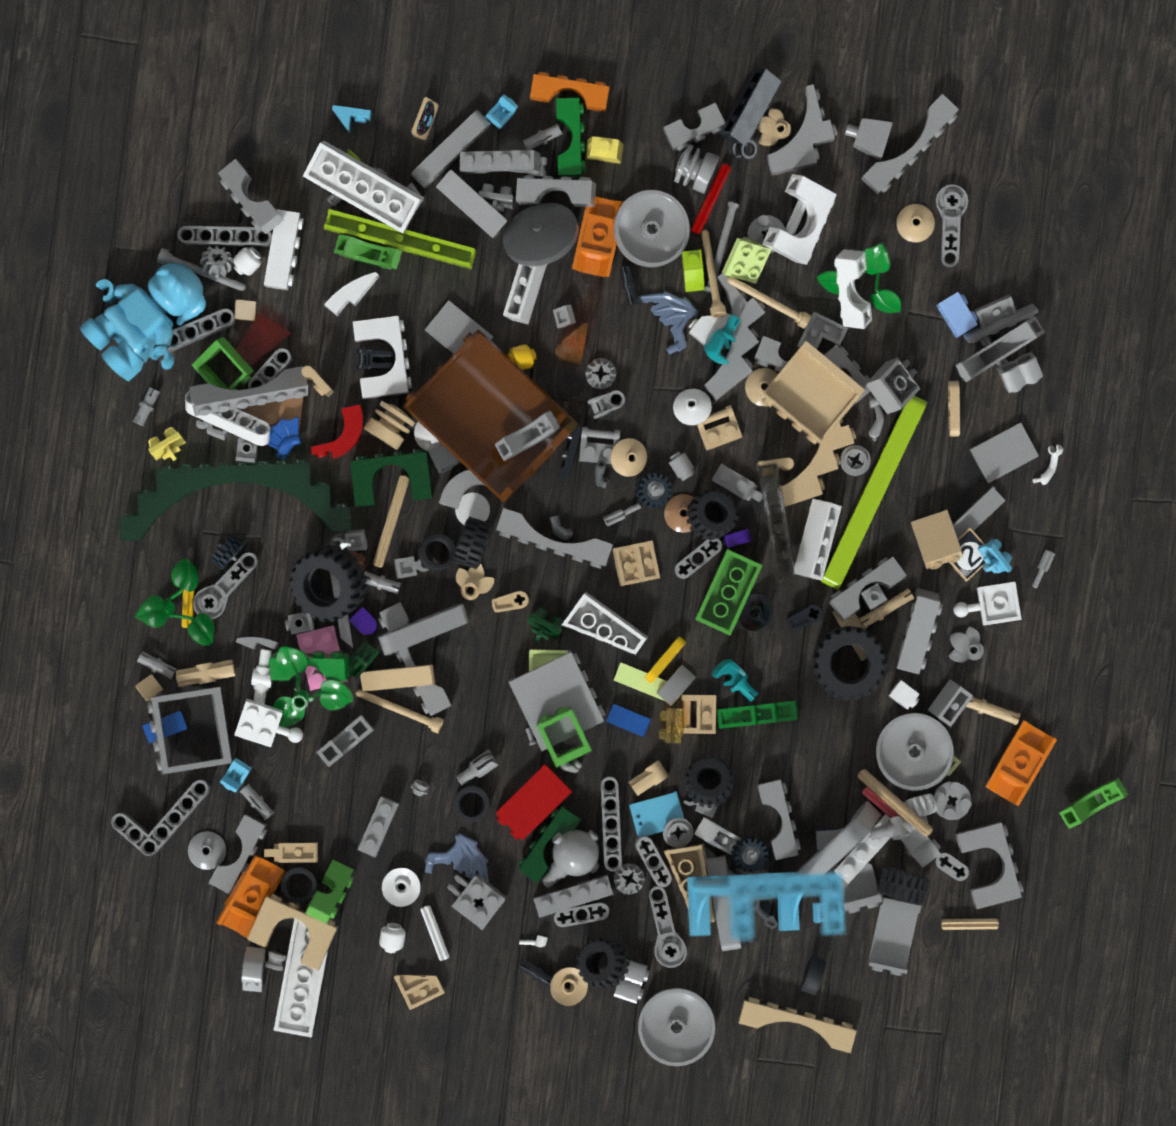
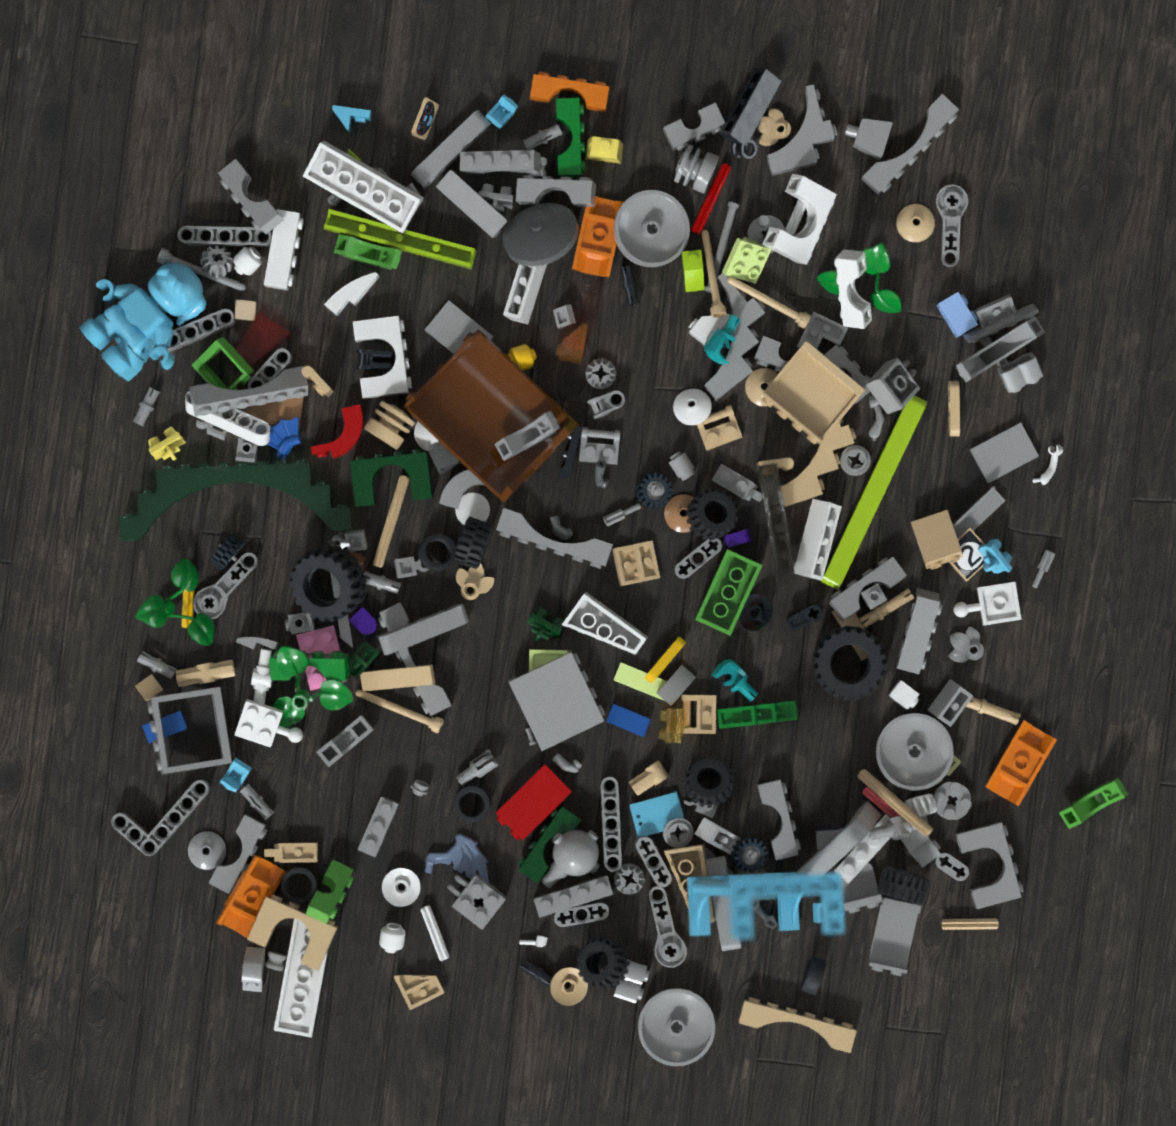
(508, 602): tan piece -> none
(572, 753): bright green window -> none
(620, 457): tan dish -> none
(674, 312): sand blue animal -> none

